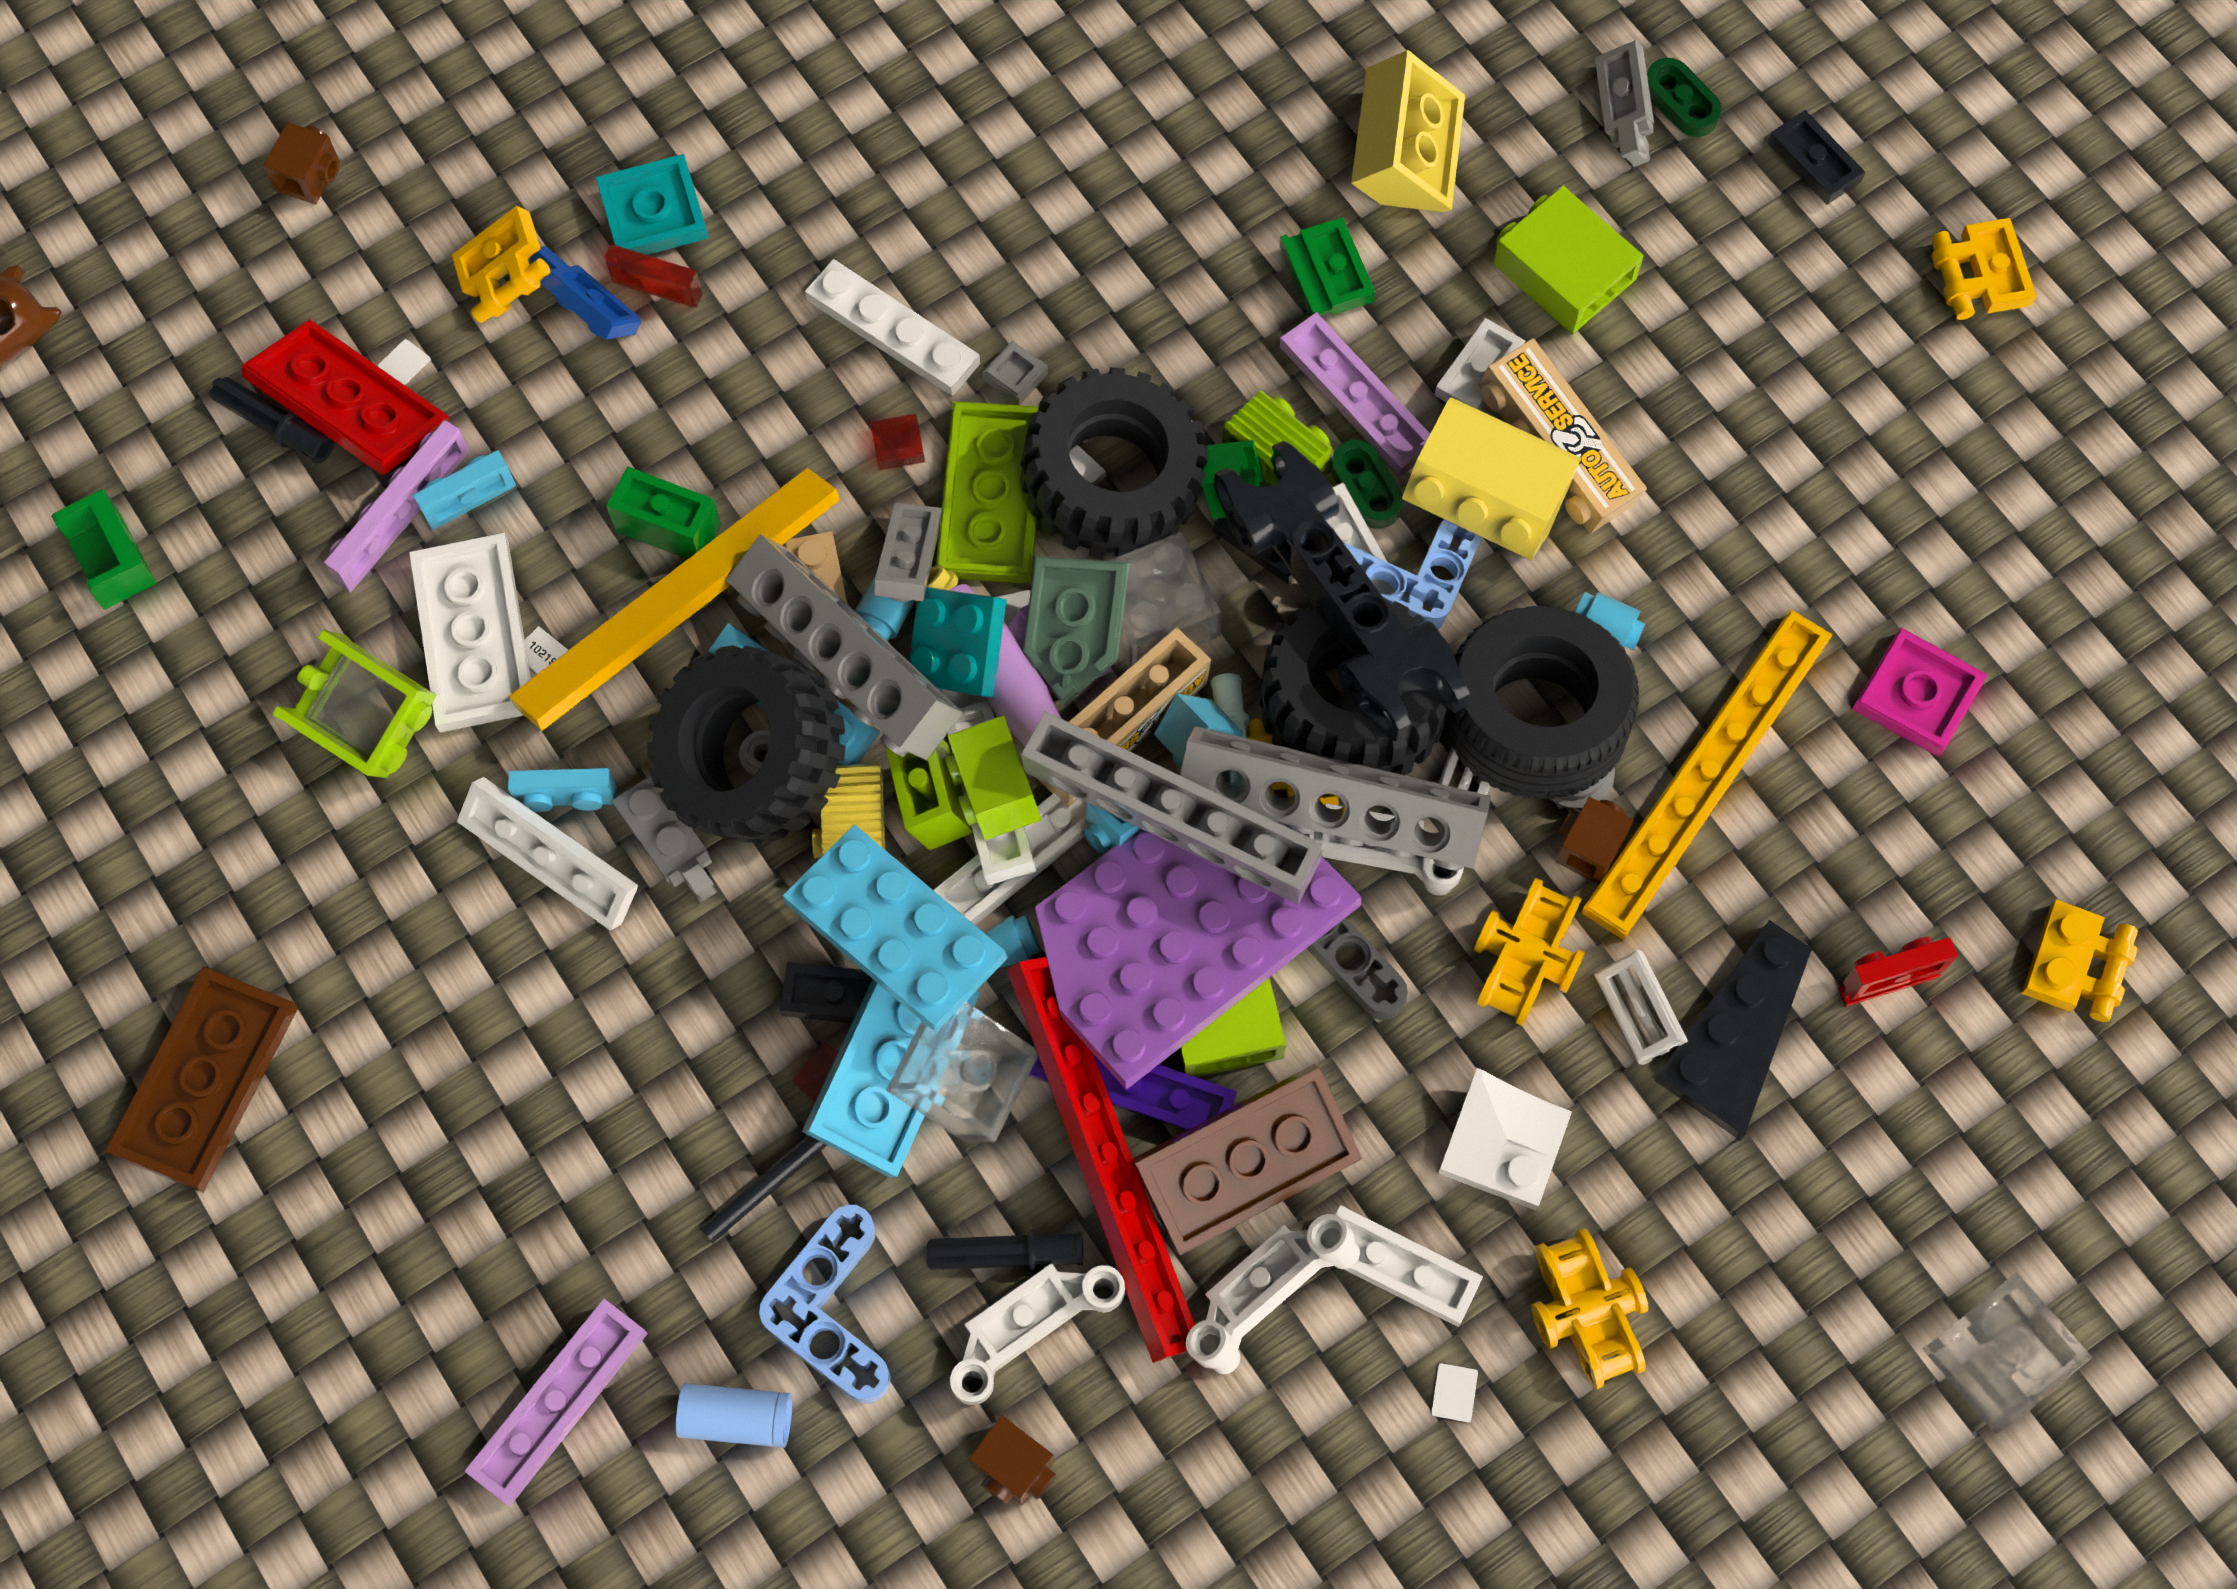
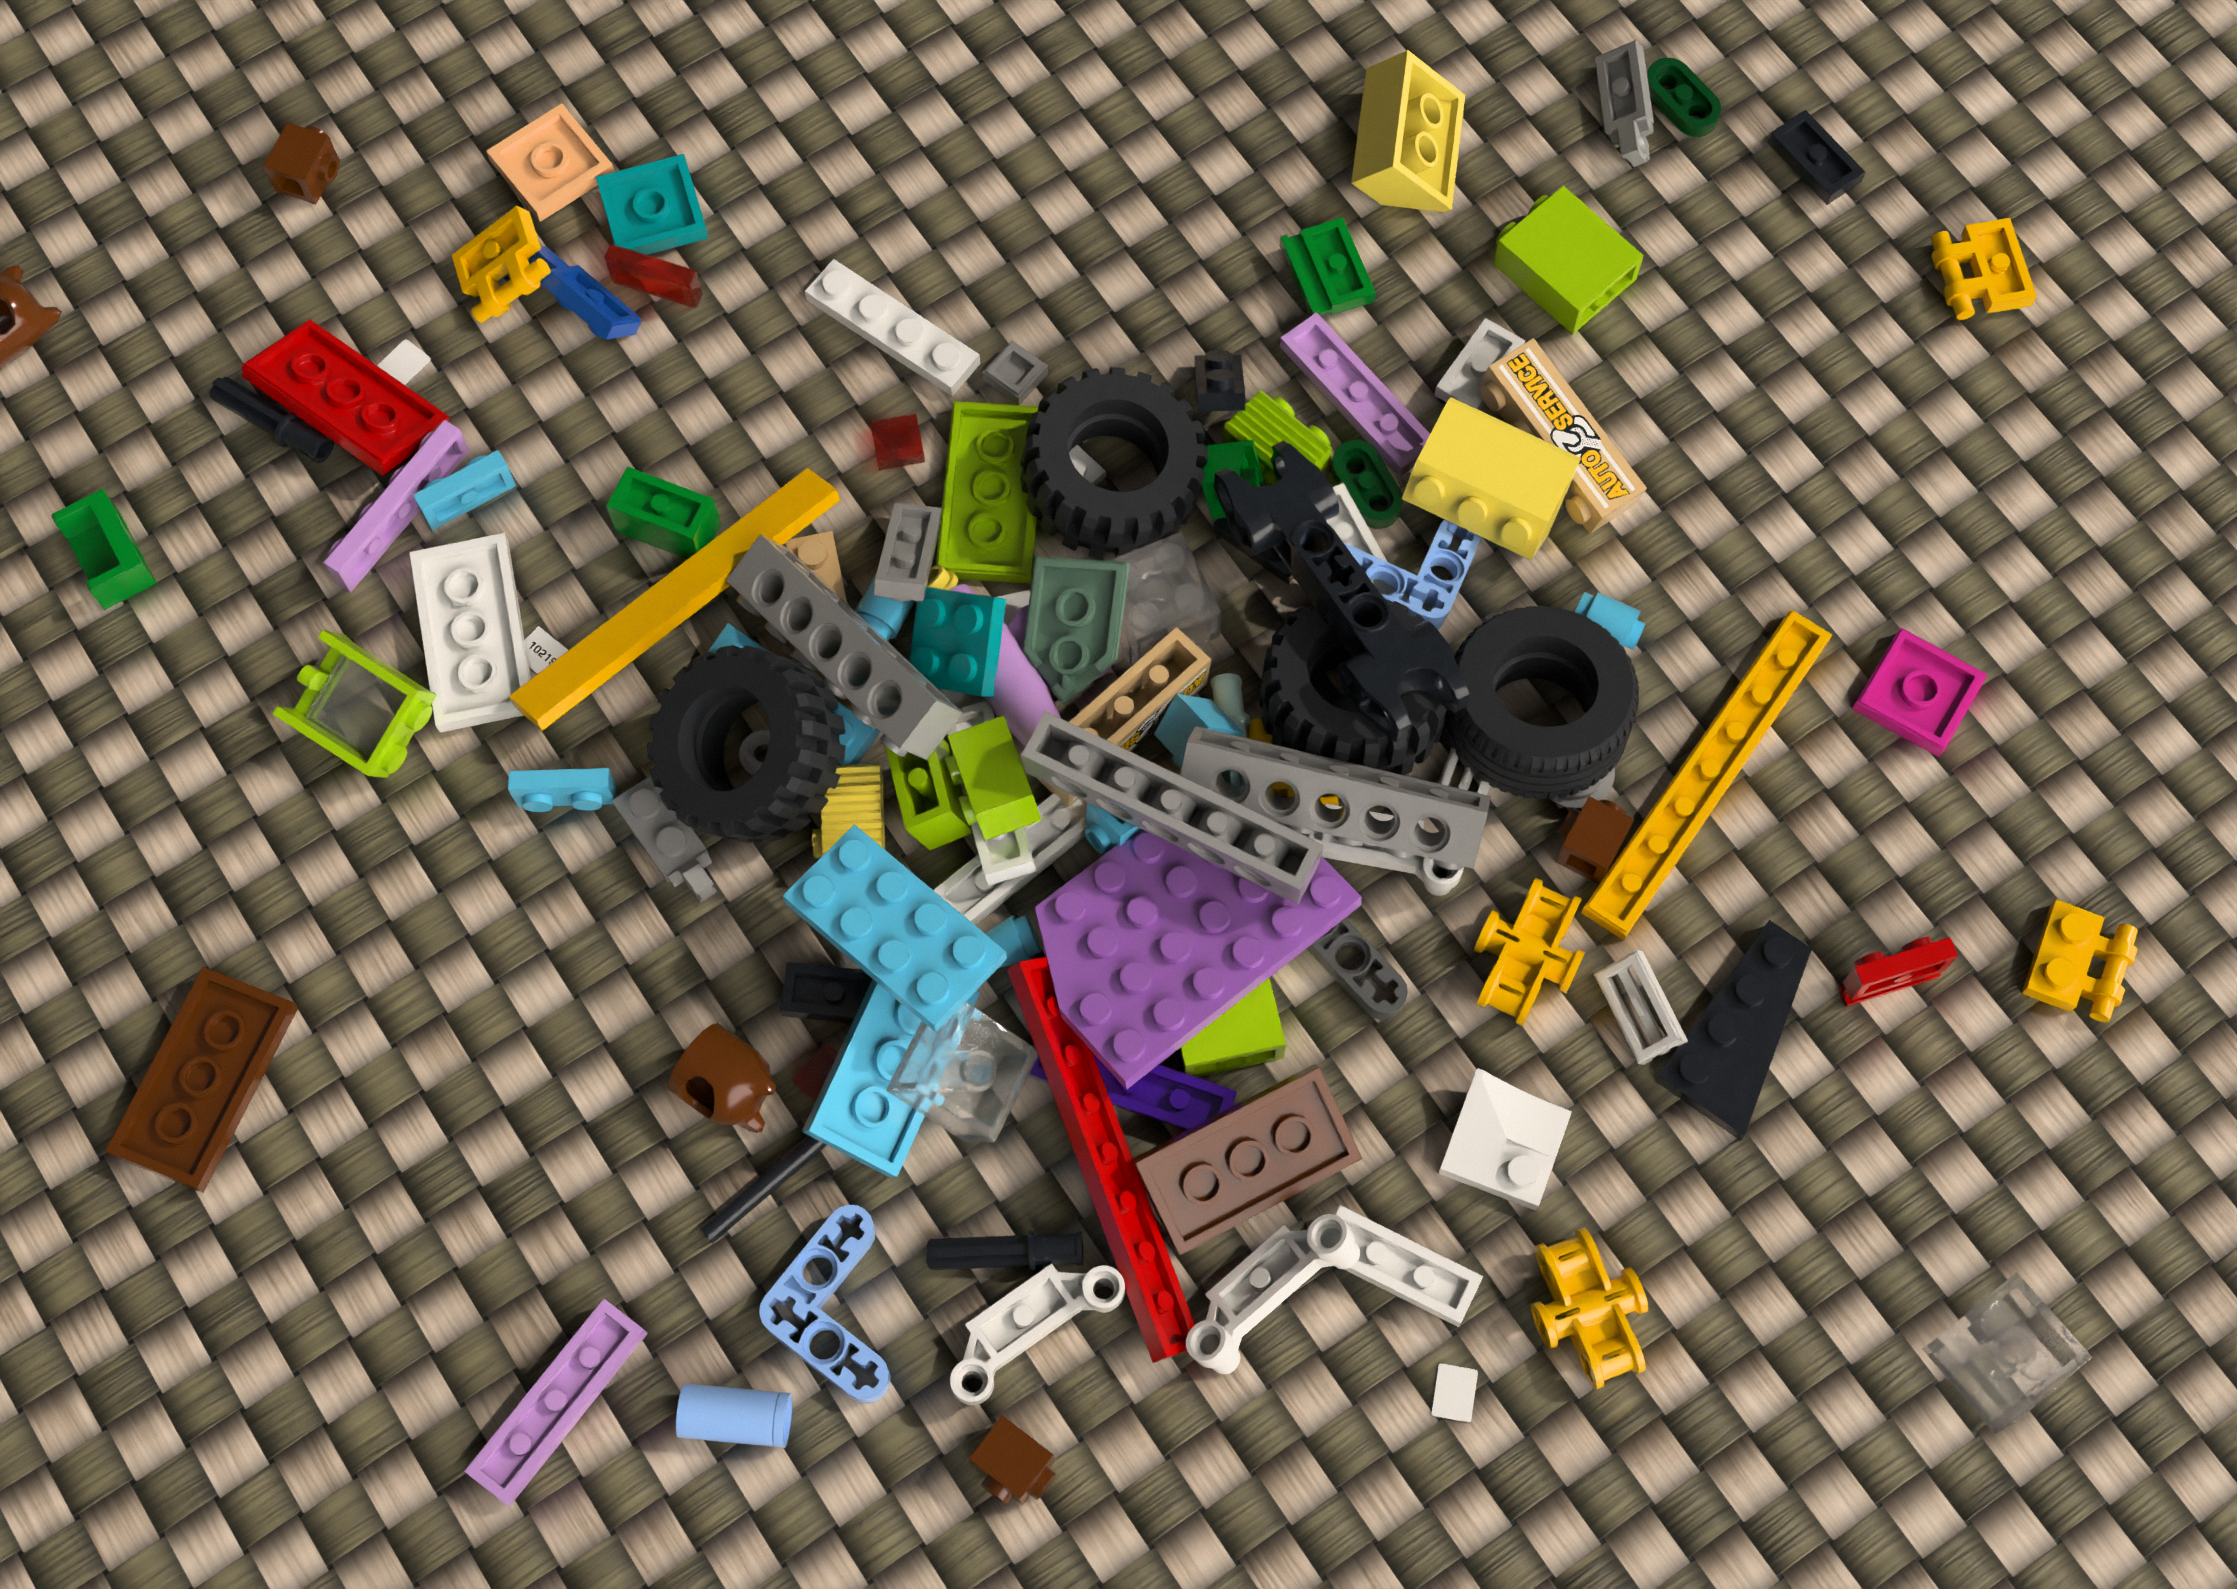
(547, 853): white plate -> none
(550, 162): none -> light nougat plate
(723, 1079): none -> reddish brown piece
(1219, 382): none -> black plate

